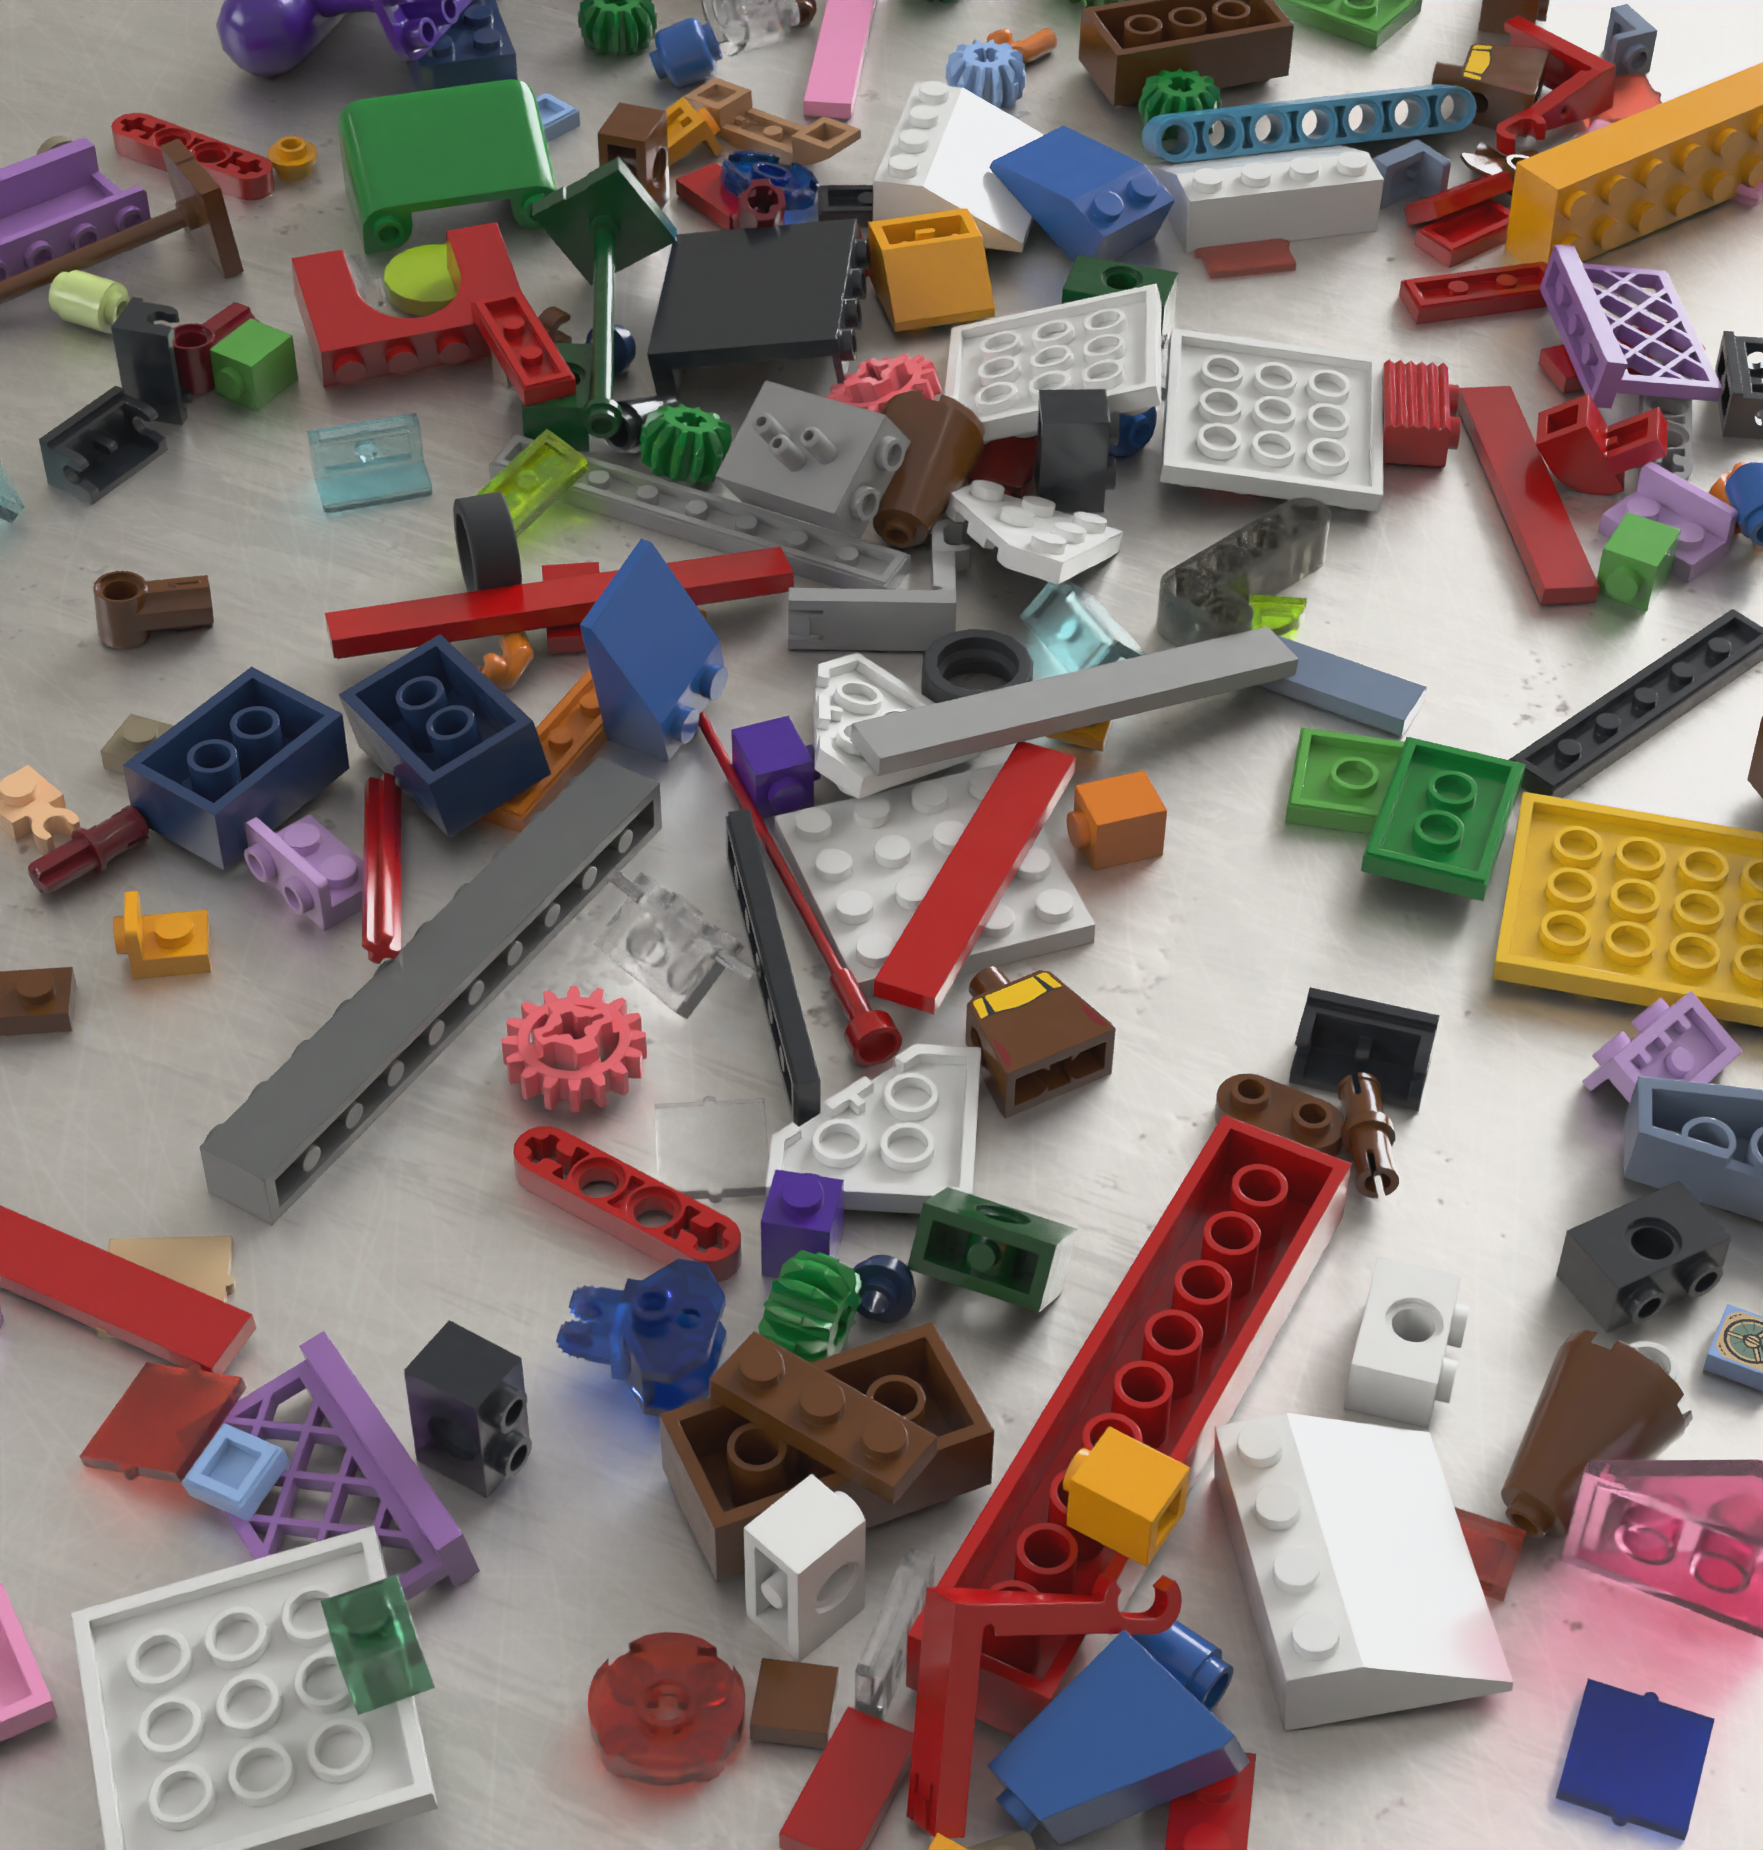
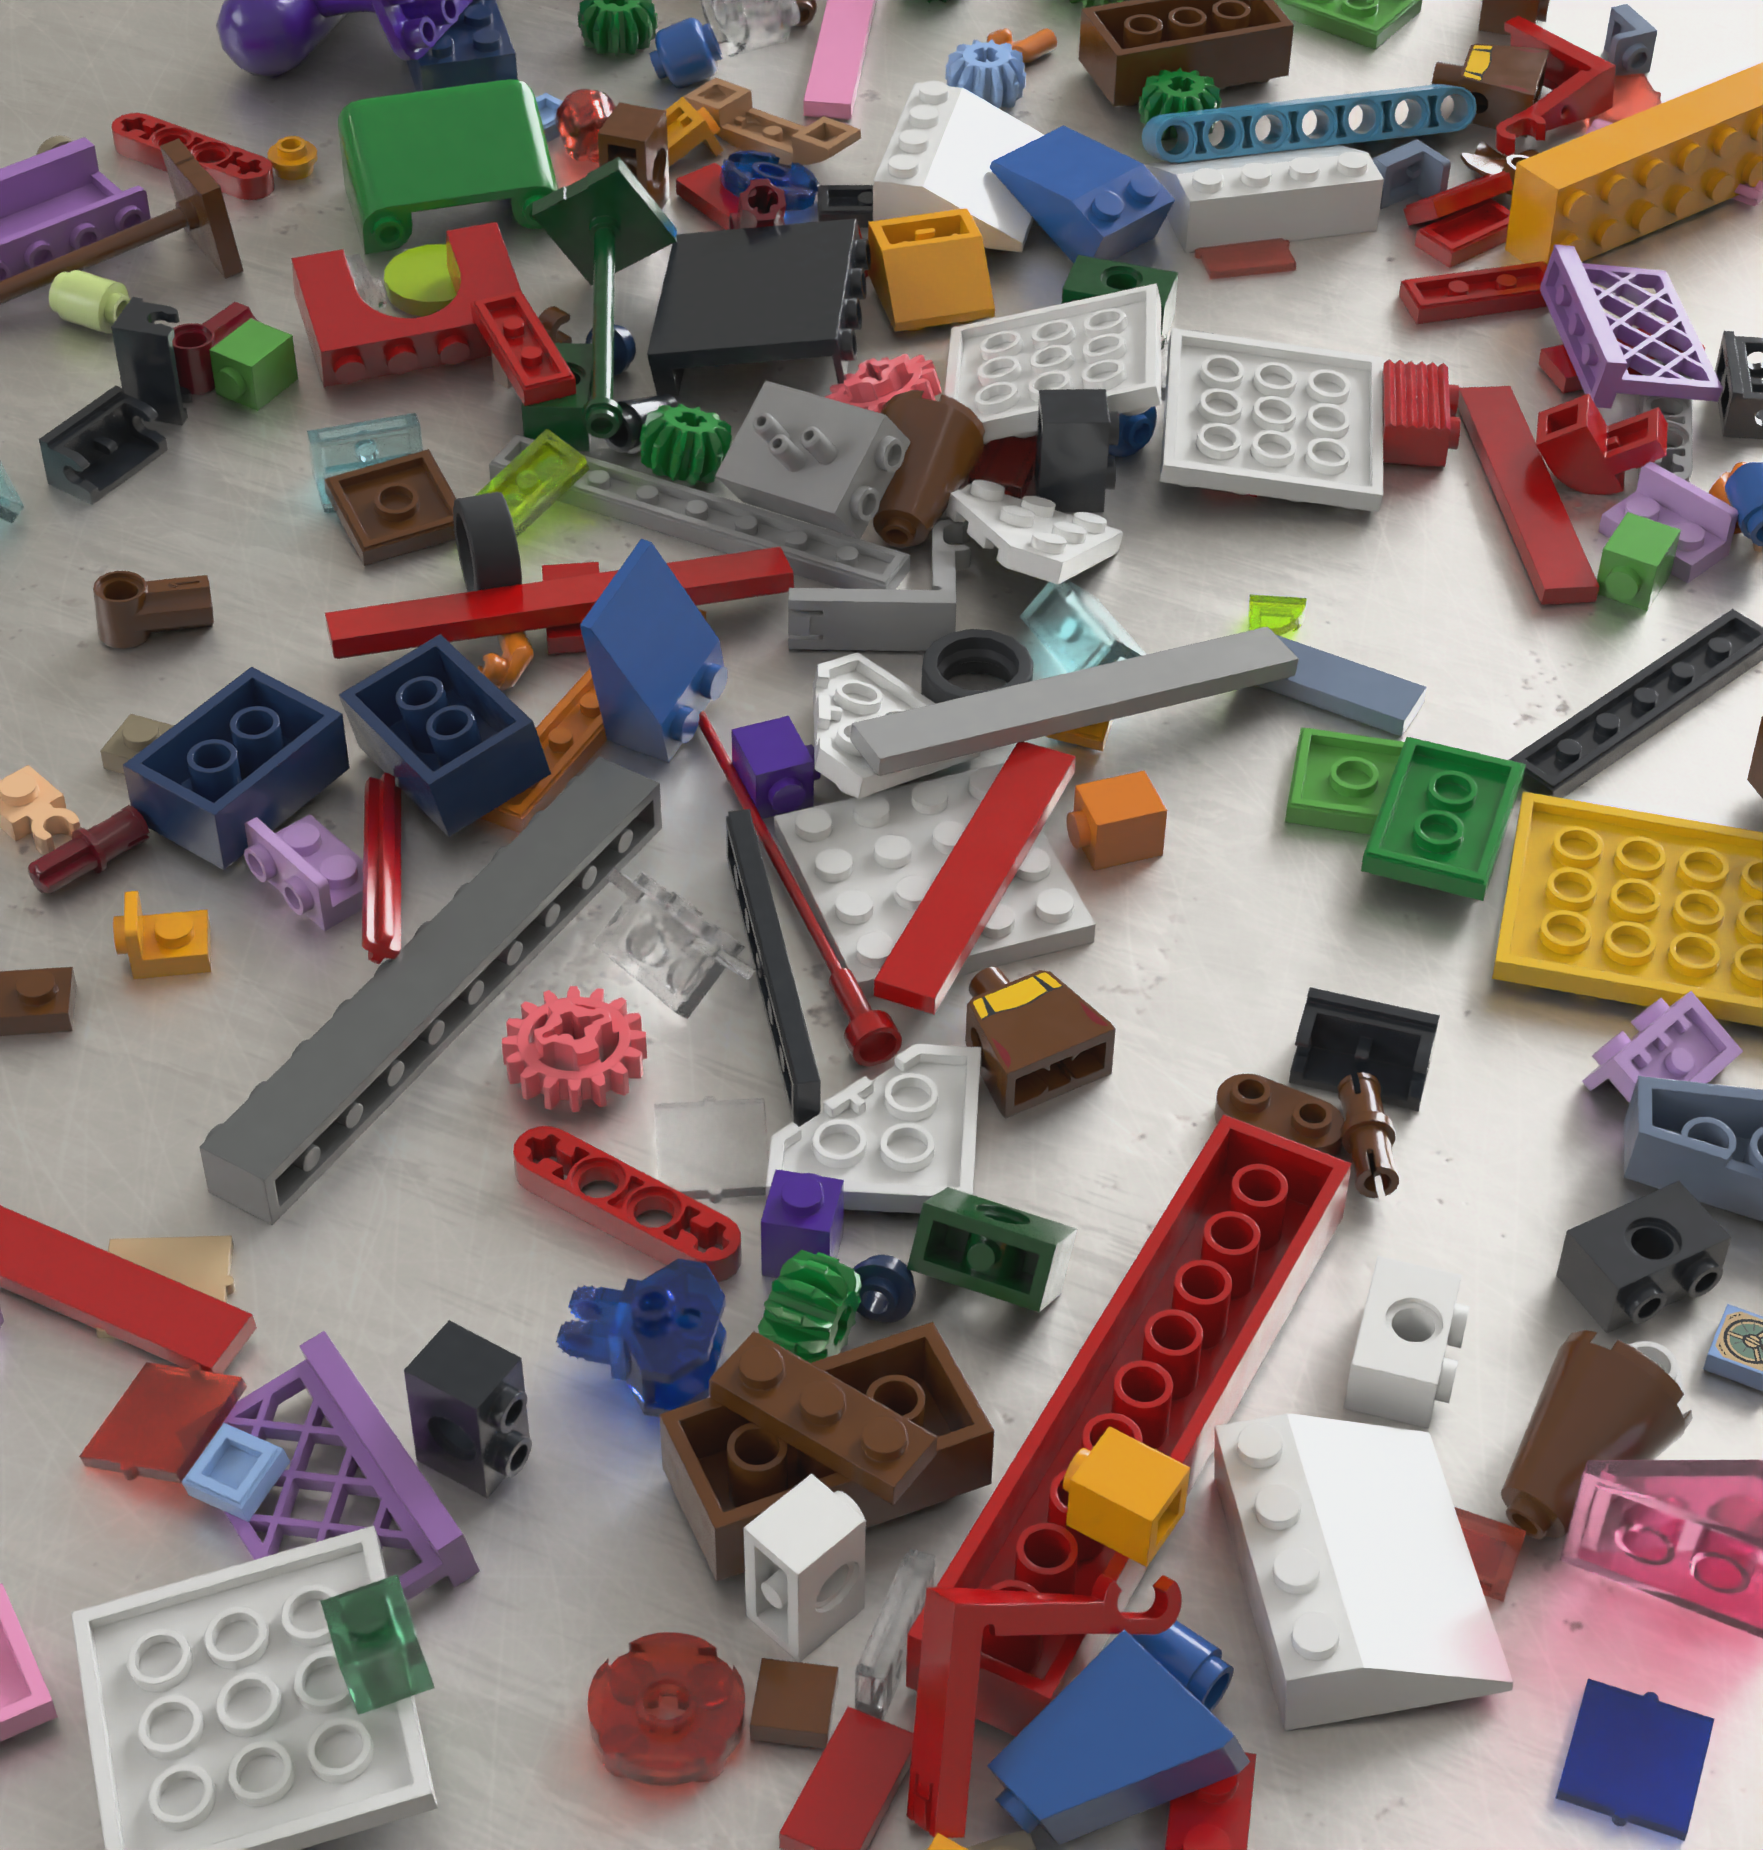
(394, 506): none -> reddish brown tile
(580, 120): none -> clear red head
(1212, 589): clear smoke beam -> none

